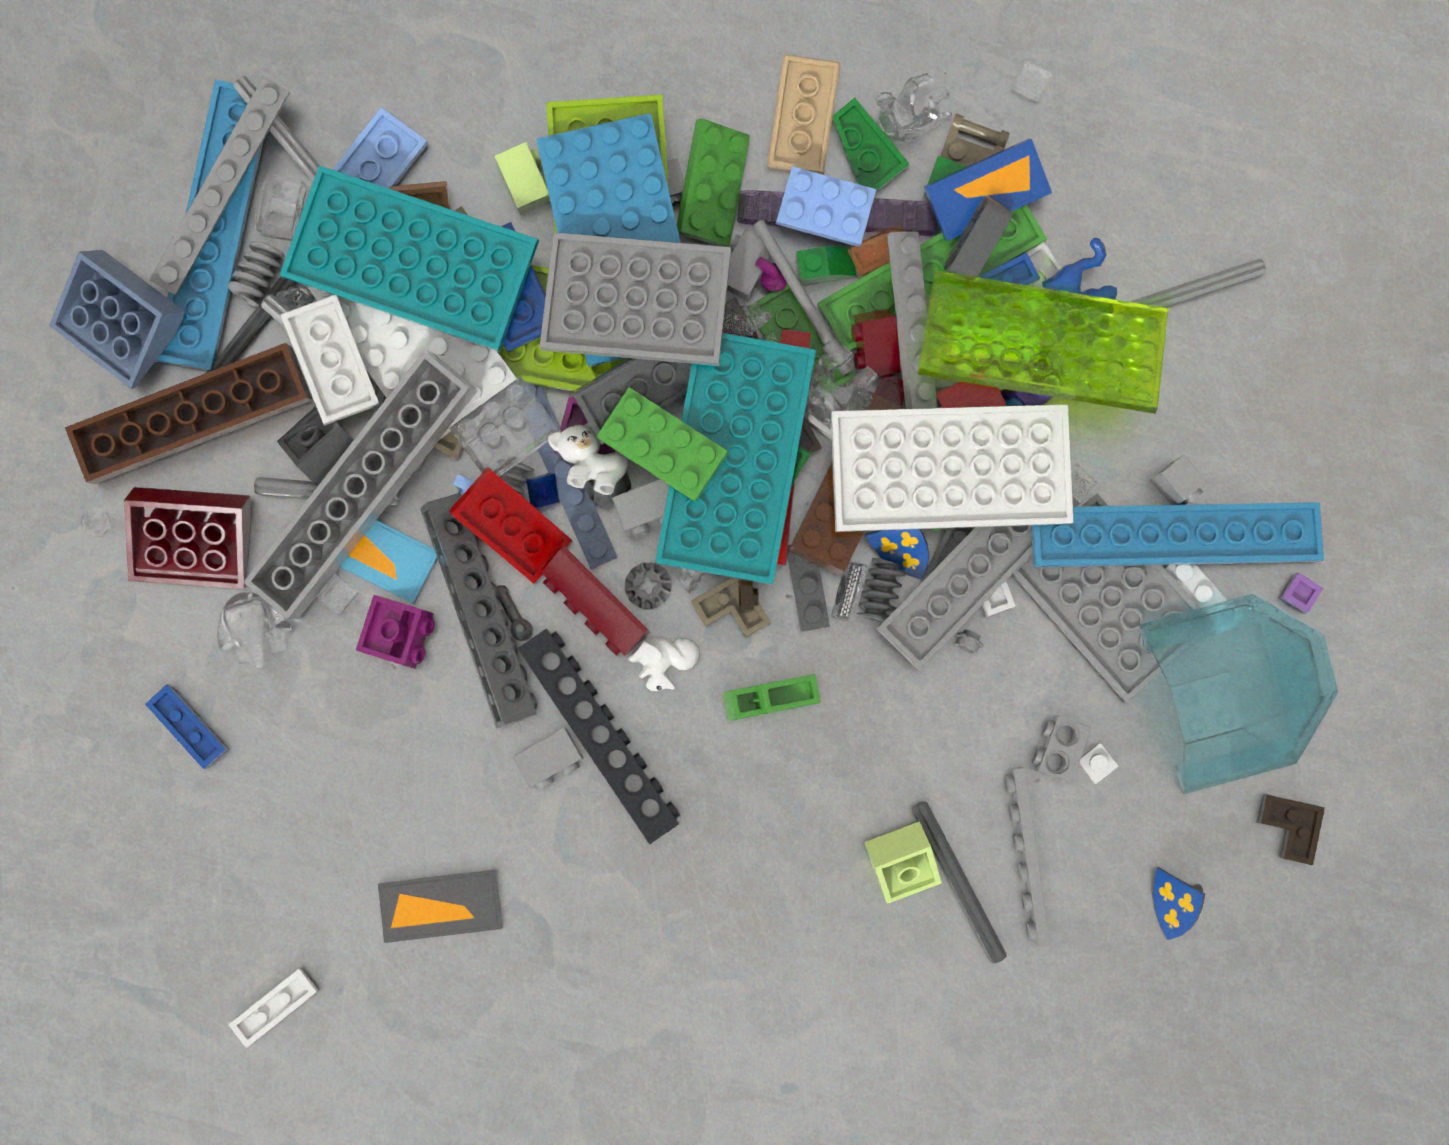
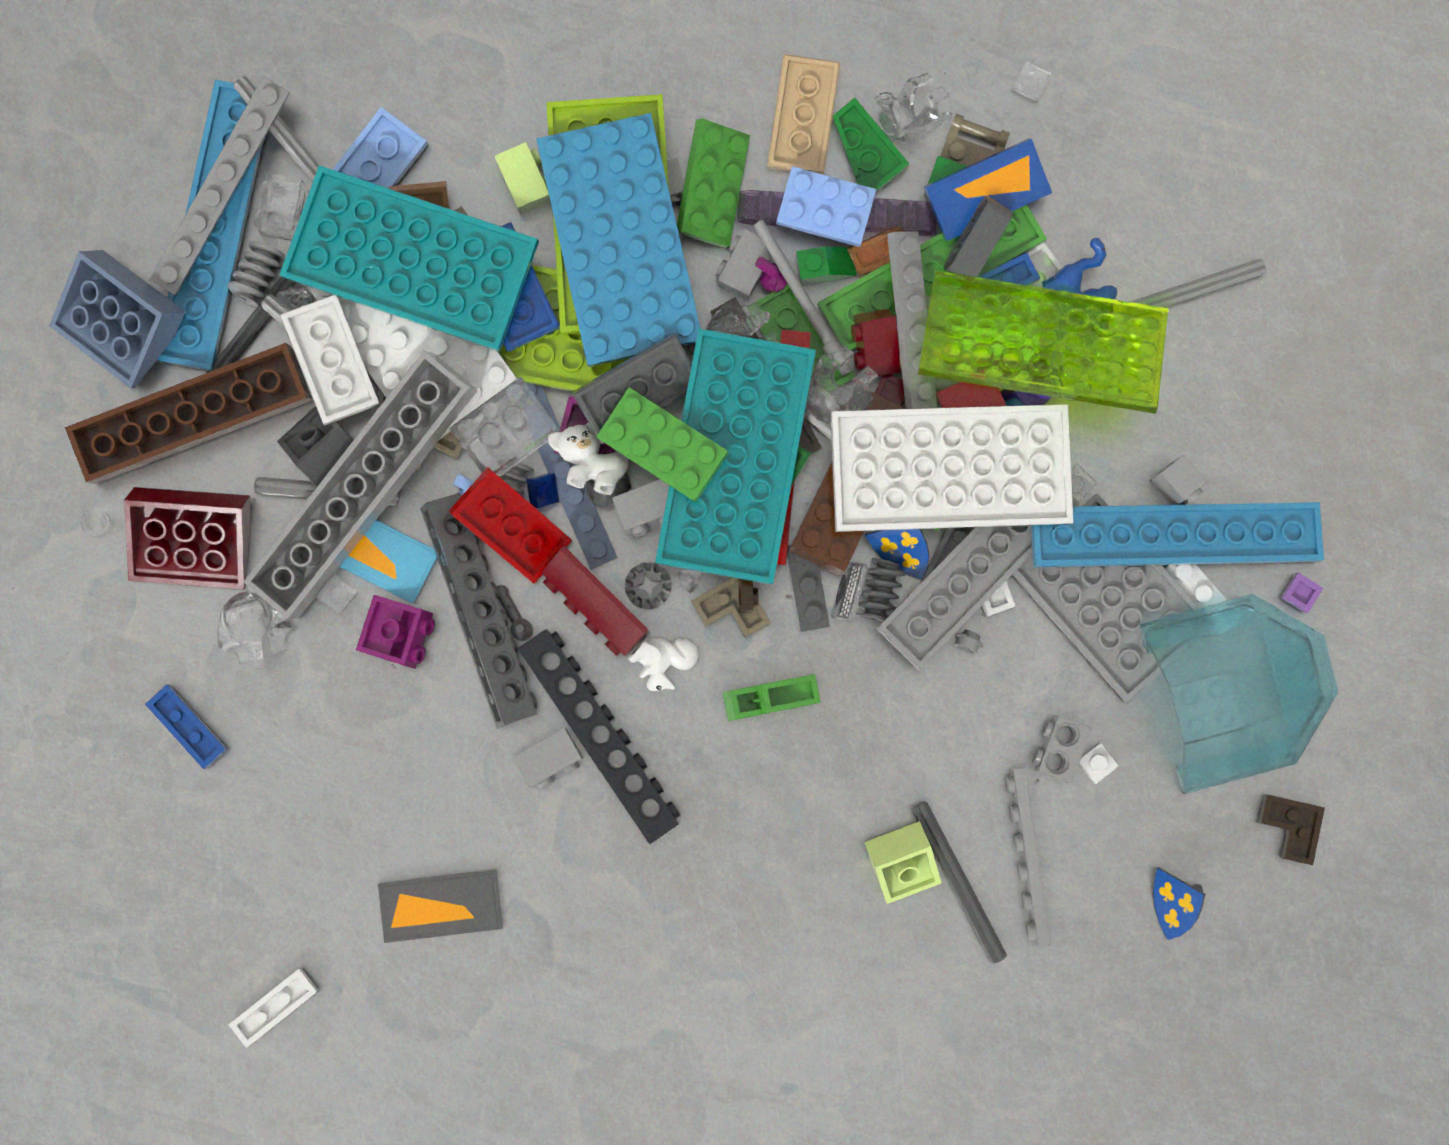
(635, 299): light grey plate -> none

